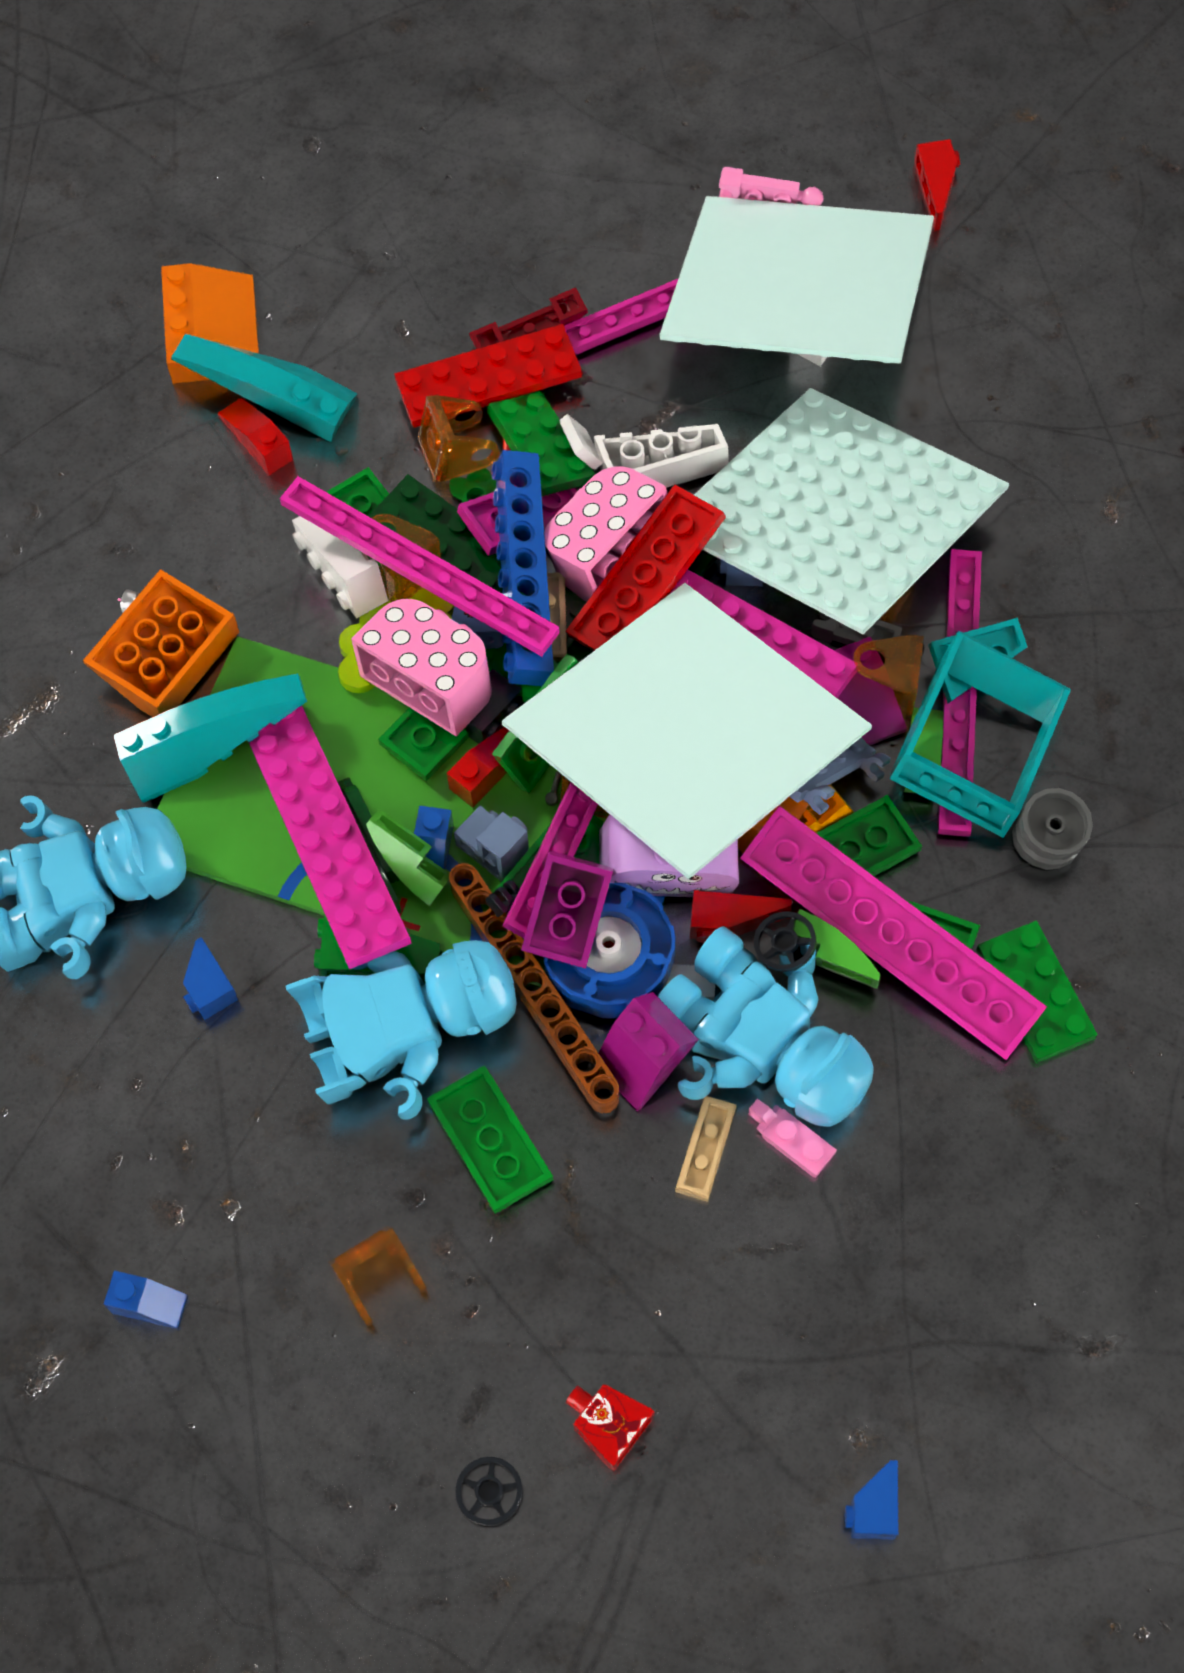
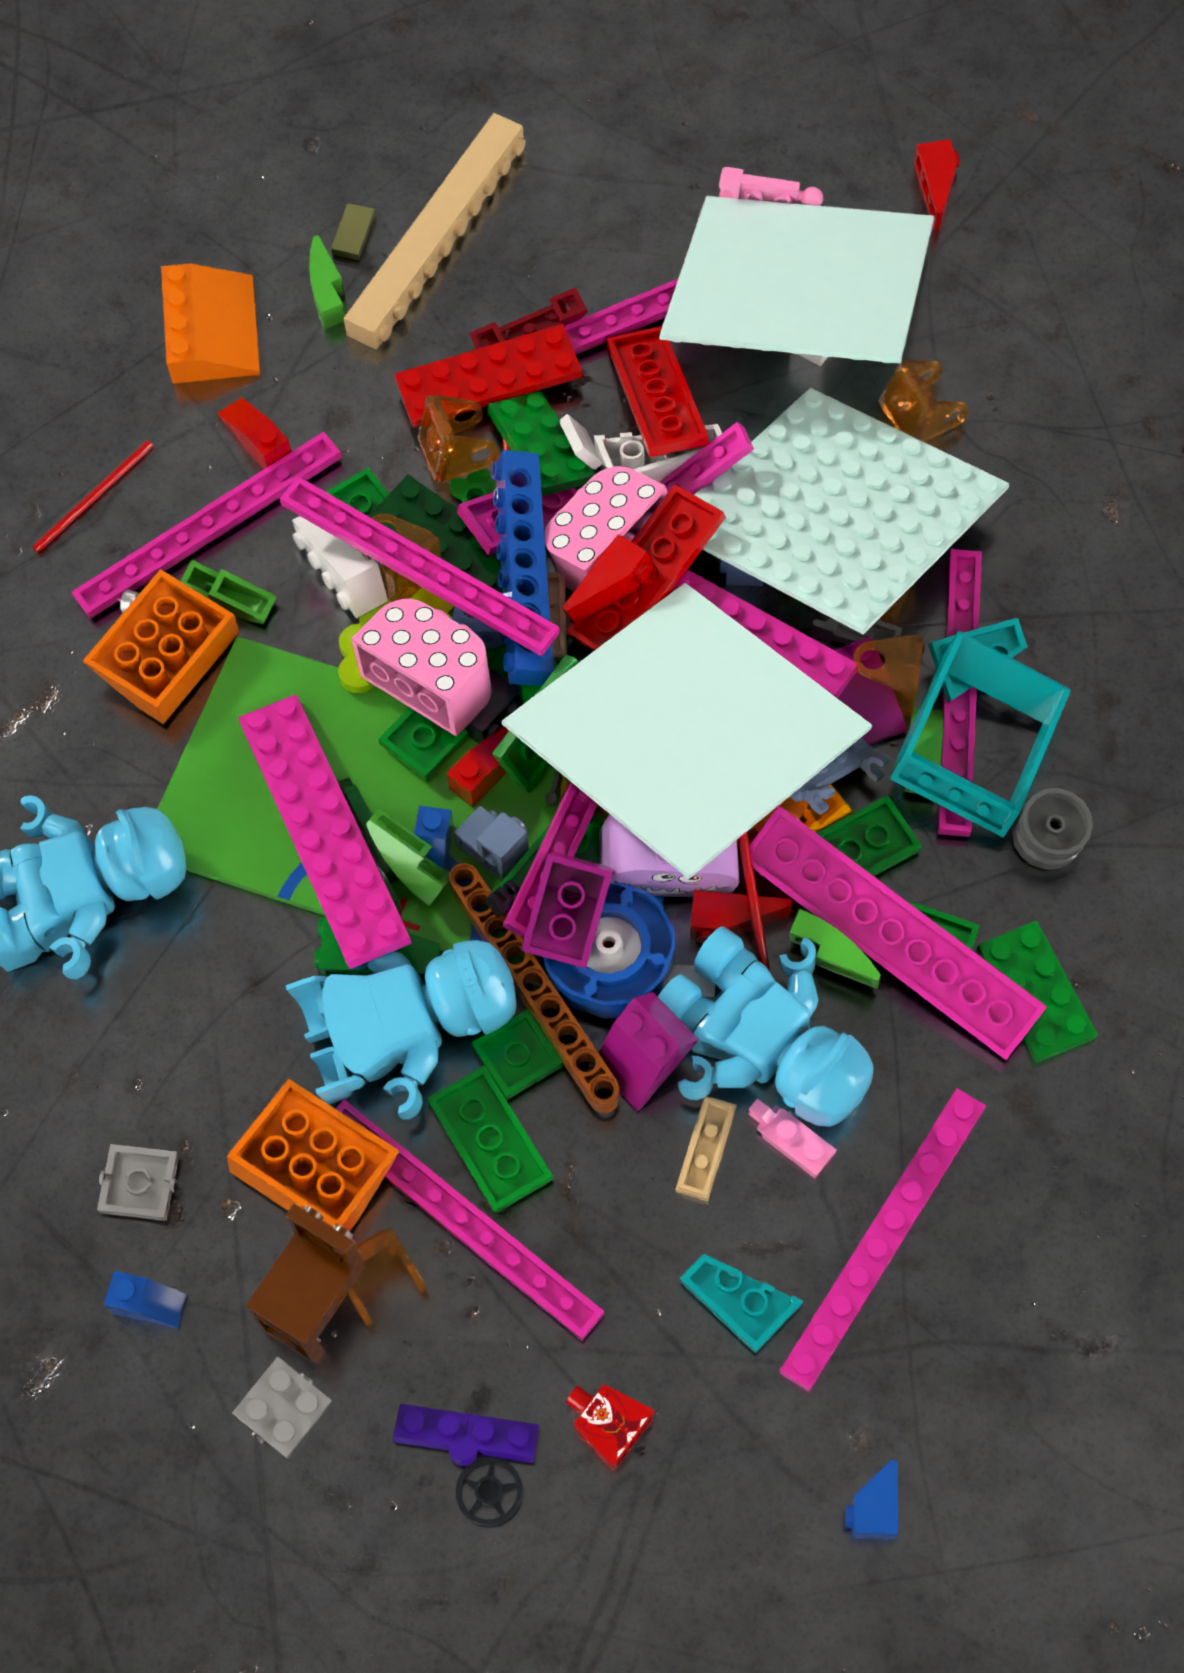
(91, 497): none -> red axle
(138, 1182): none -> light grey plate
(193, 736): teal wedge -> none
(205, 525): none -> dark pink plate
(206, 983): blue slope -> none
(230, 592): none -> bright green slope
(272, 383): teal wedge -> none
(282, 1407): none -> light grey plate
(306, 1282): none -> reddish brown bracket
(312, 1157): none -> orange slope
(325, 285): none -> bright green slope
(353, 231): none -> olive tile
(434, 231): none -> tan brick
(466, 1434): none -> dark purple hinge
(485, 1236): none -> dark pink plate
(517, 1054): none -> green plate
(611, 578): none -> red slope
(657, 392): none -> red plate
(711, 460): none -> dark pink plate
(743, 1304): none -> teal wing
(753, 900): none -> red axle
(785, 941): black wheel -> none
(882, 1240): none -> dark pink plate
(923, 415): none -> clear orange hose

